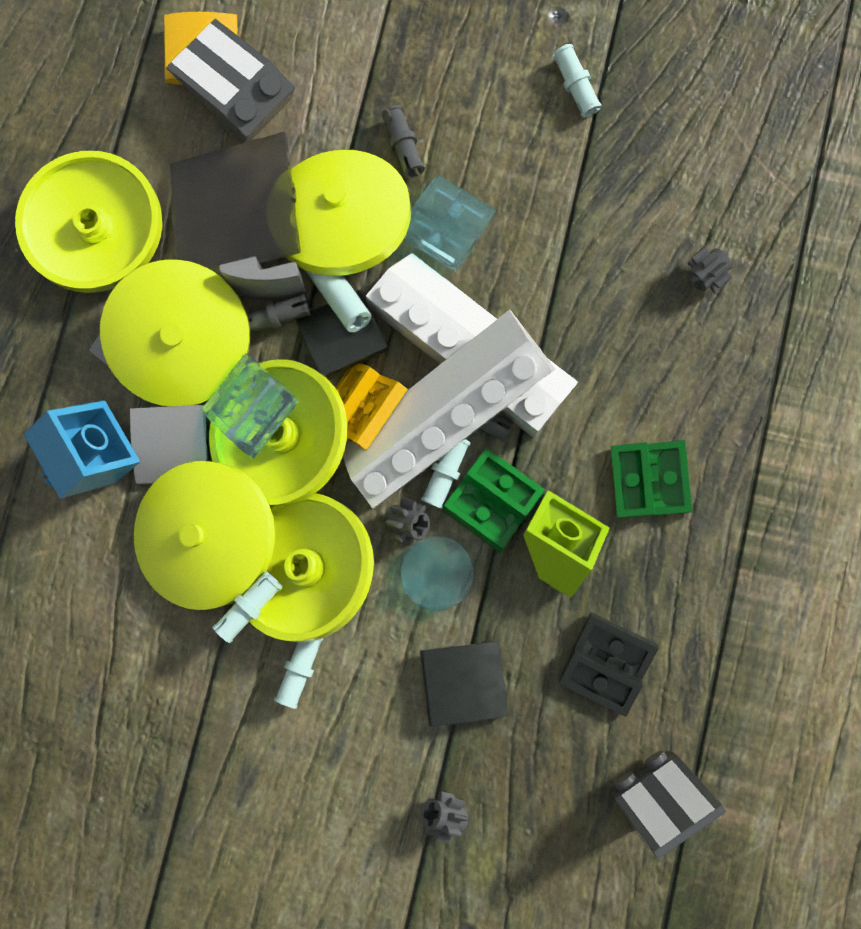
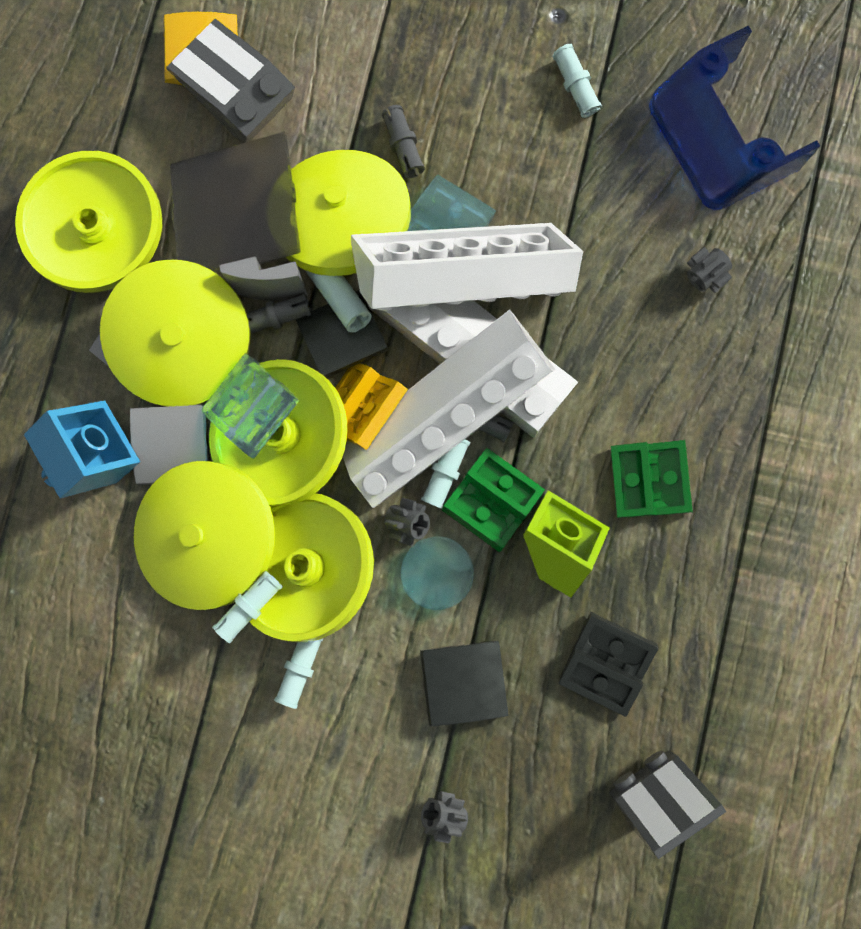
(464, 265): none -> white slope
(705, 136): none -> clear blue windscreen

